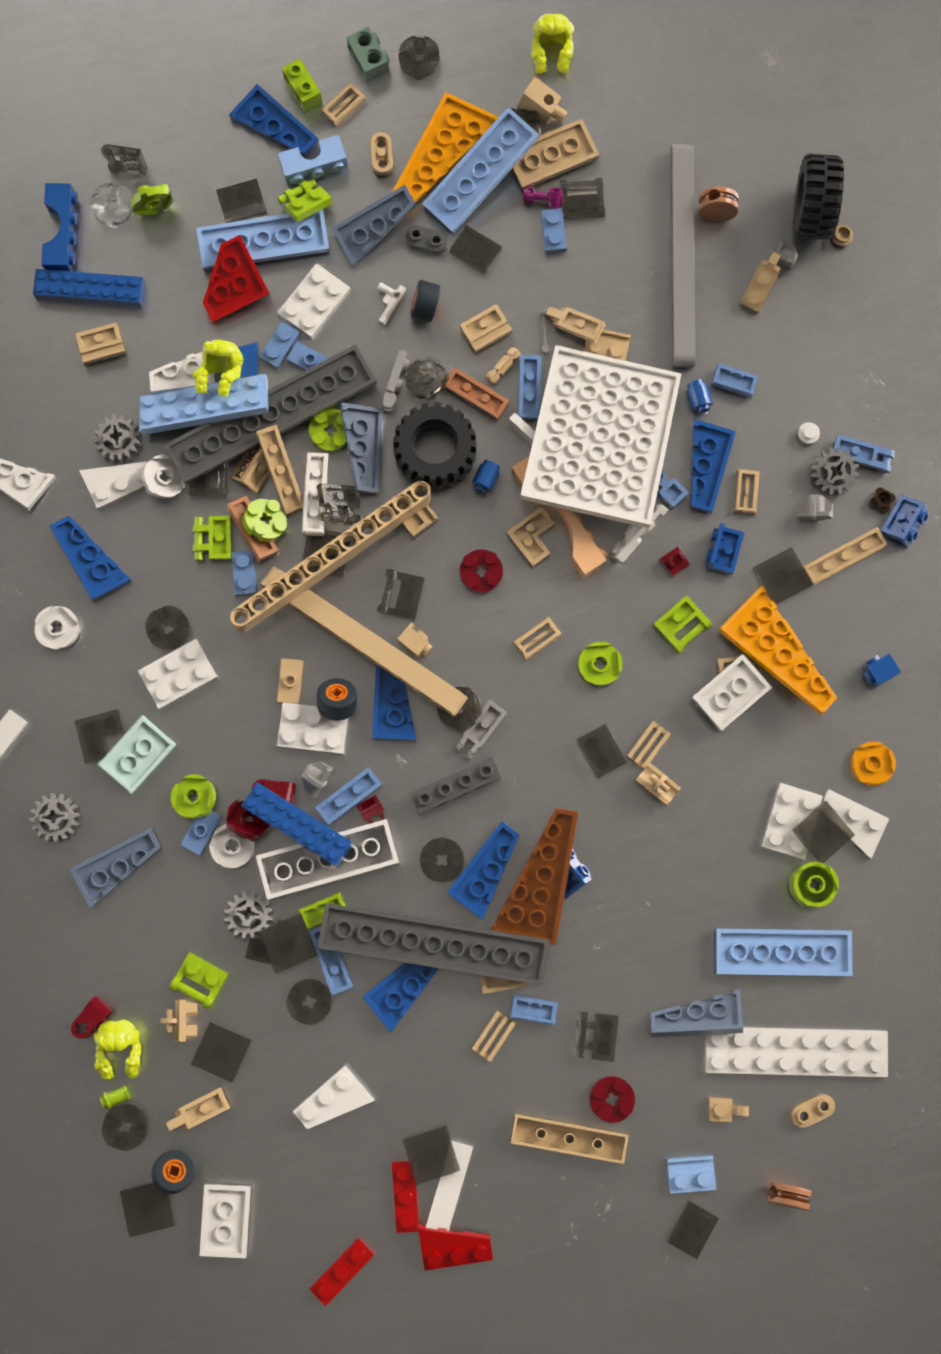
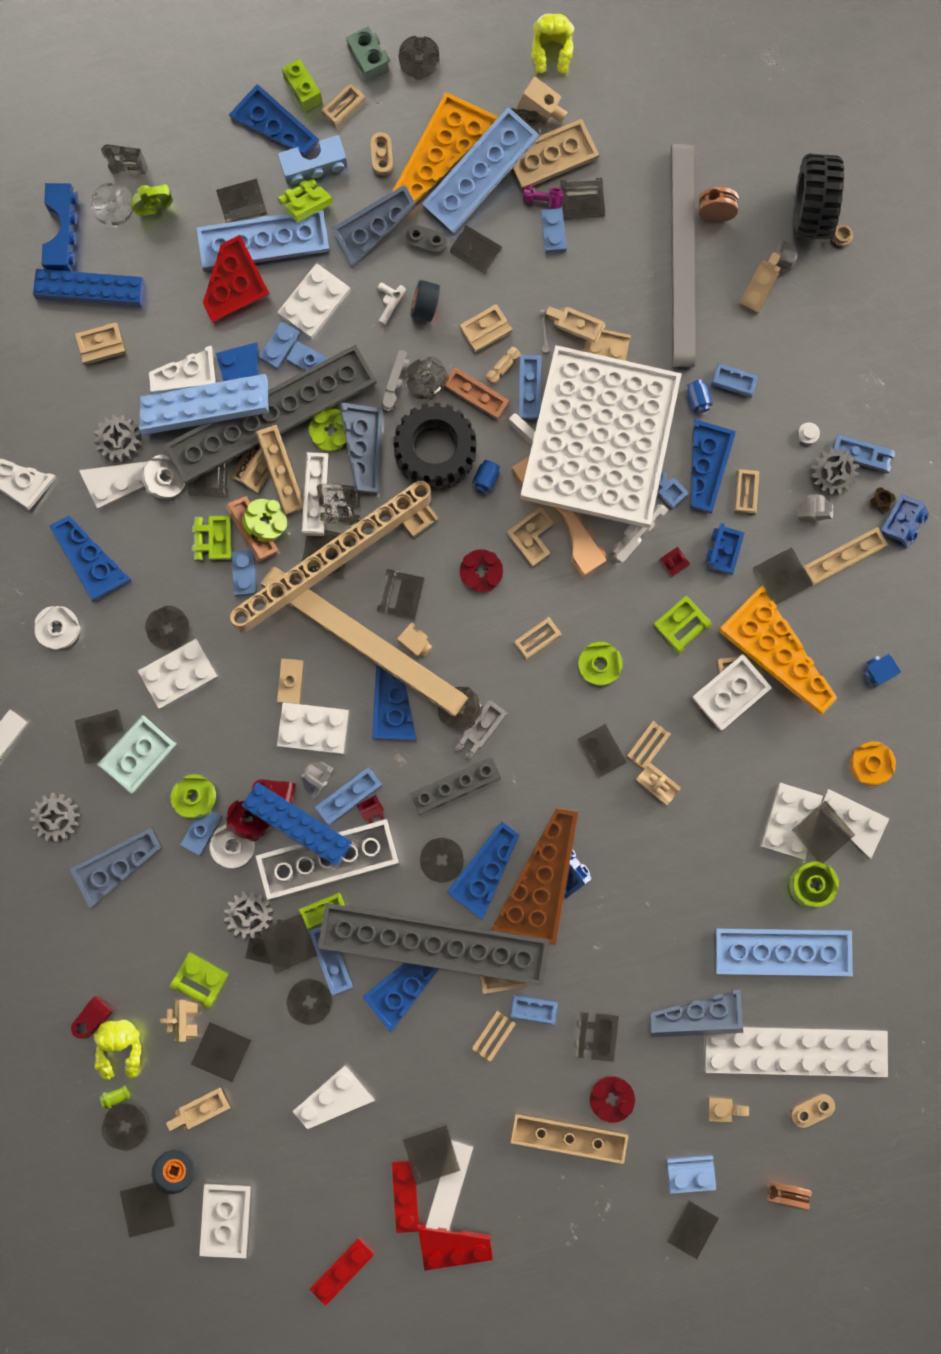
(217, 358): neon yellow hair -> none
(336, 699): black wheel -> none

